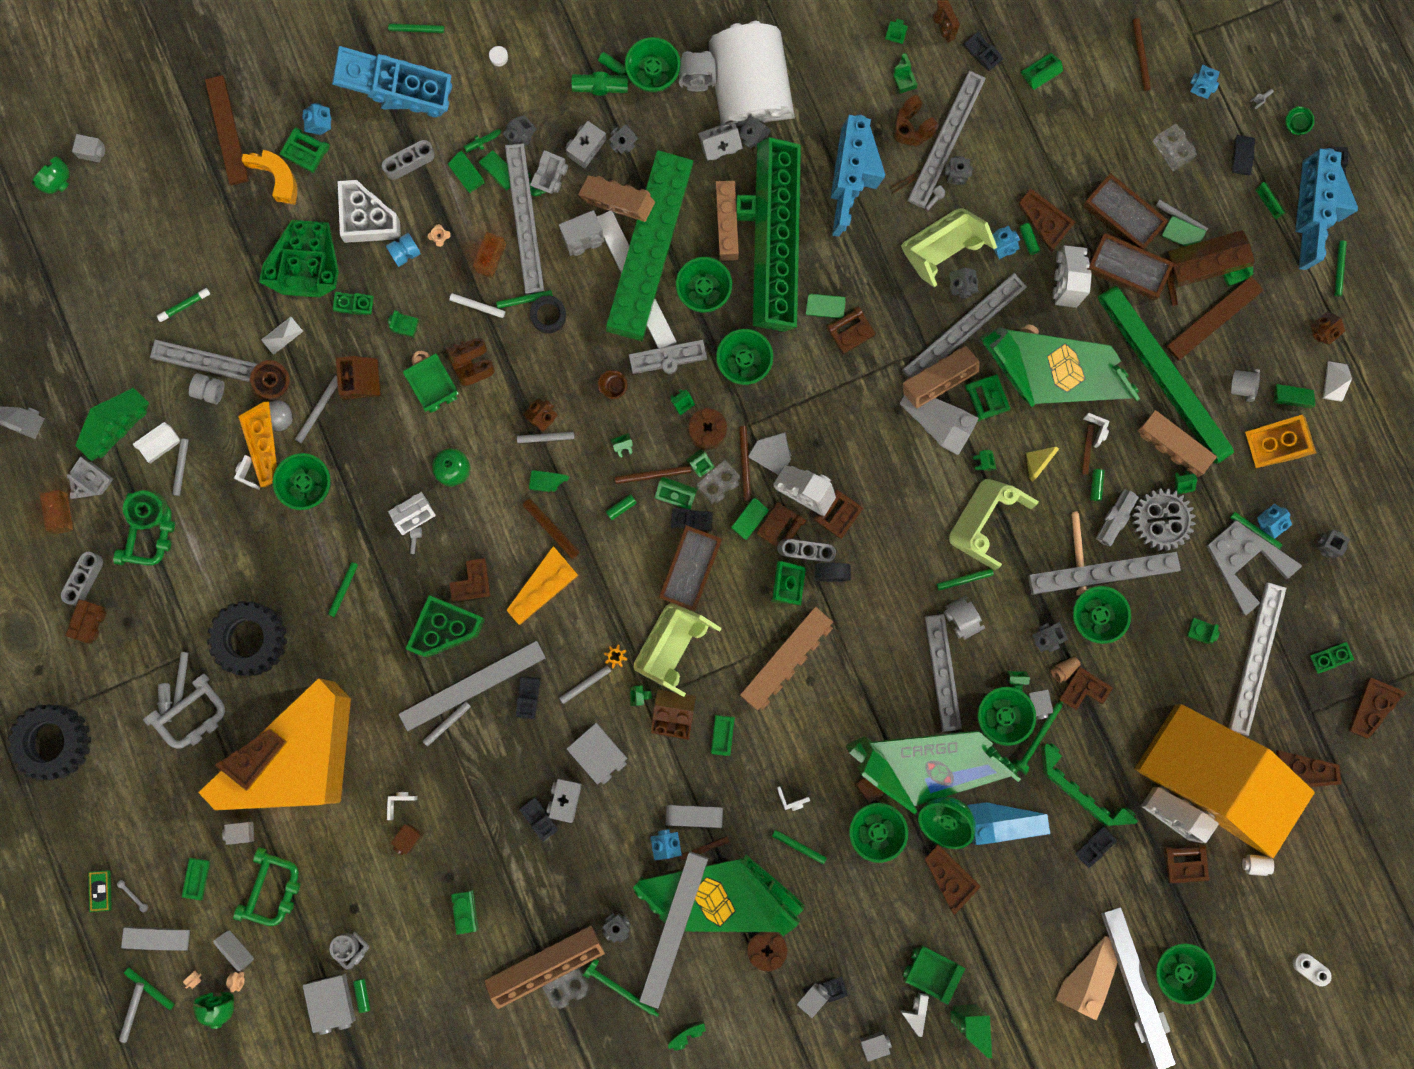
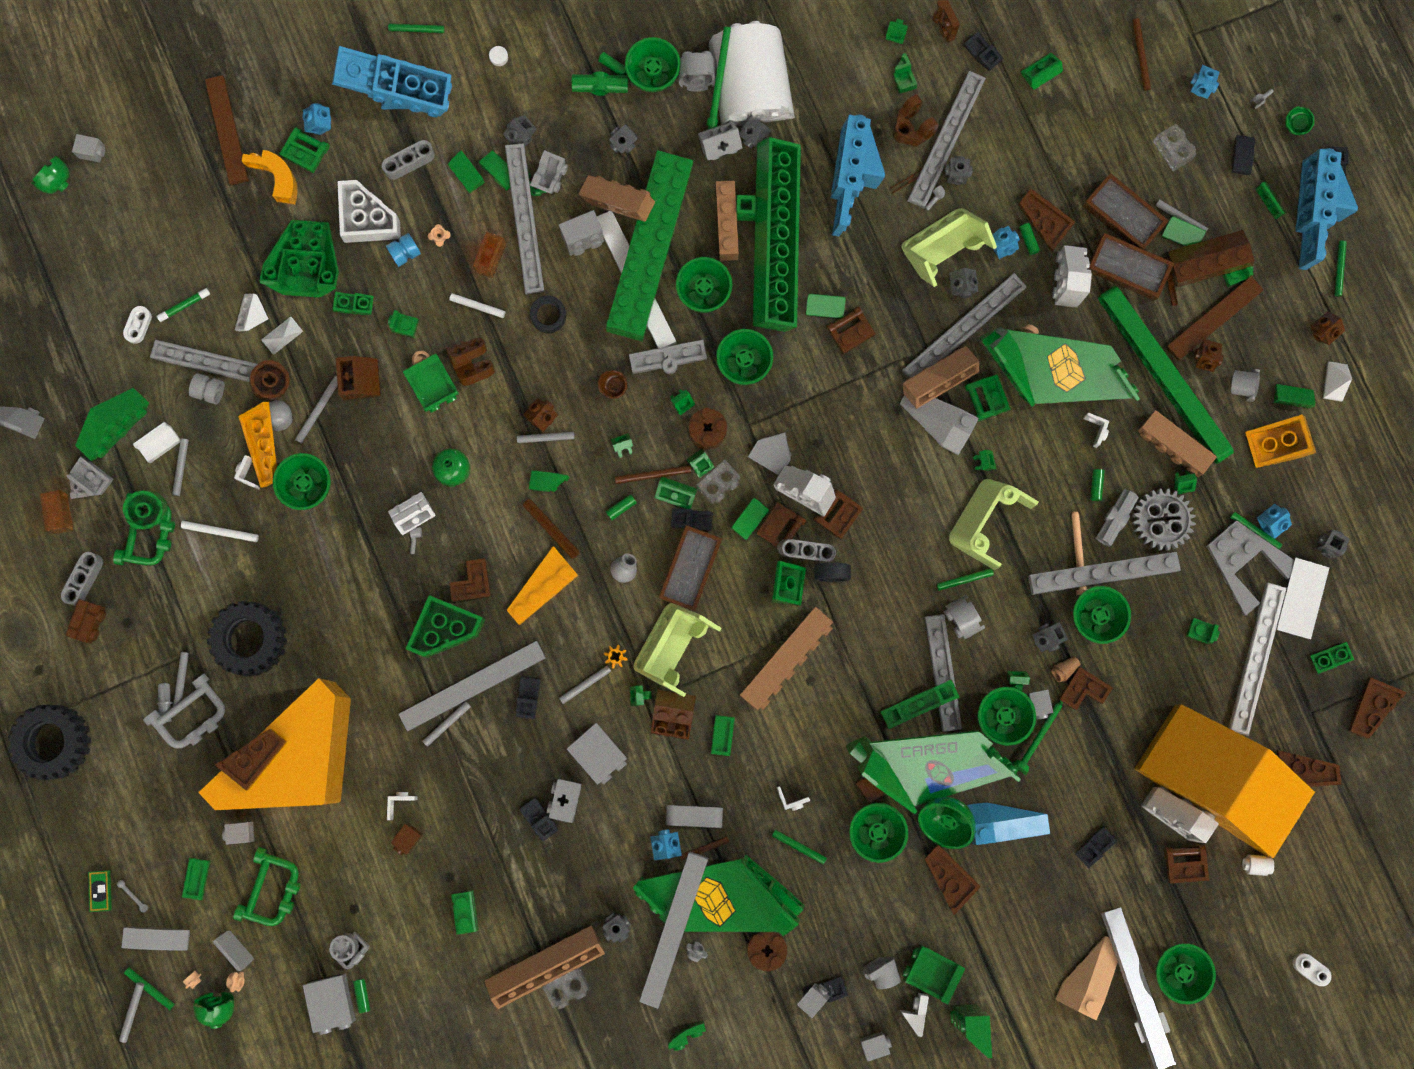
(134, 324): none -> white plate
(219, 531): none -> white bar
(250, 313): none -> white slope
(342, 590): green bar -> none
(480, 141): green piece -> none
(522, 299): green bar -> none
(584, 154): light grey brick -> none
(591, 971): green piece -> none
(624, 568): none -> light grey piece
(696, 951): none -> light grey plate
(712, 121): none -> green bar
(745, 463): reddish brown bar -> none
(883, 972): none -> light grey piece
(920, 704): none -> green slope
(1038, 460): light yellow slope -> none
(1049, 758): green slope -> none
(1089, 435): reddish brown piece -> none
(1208, 355): none -> reddish brown brick
(1303, 598): none -> white sticker

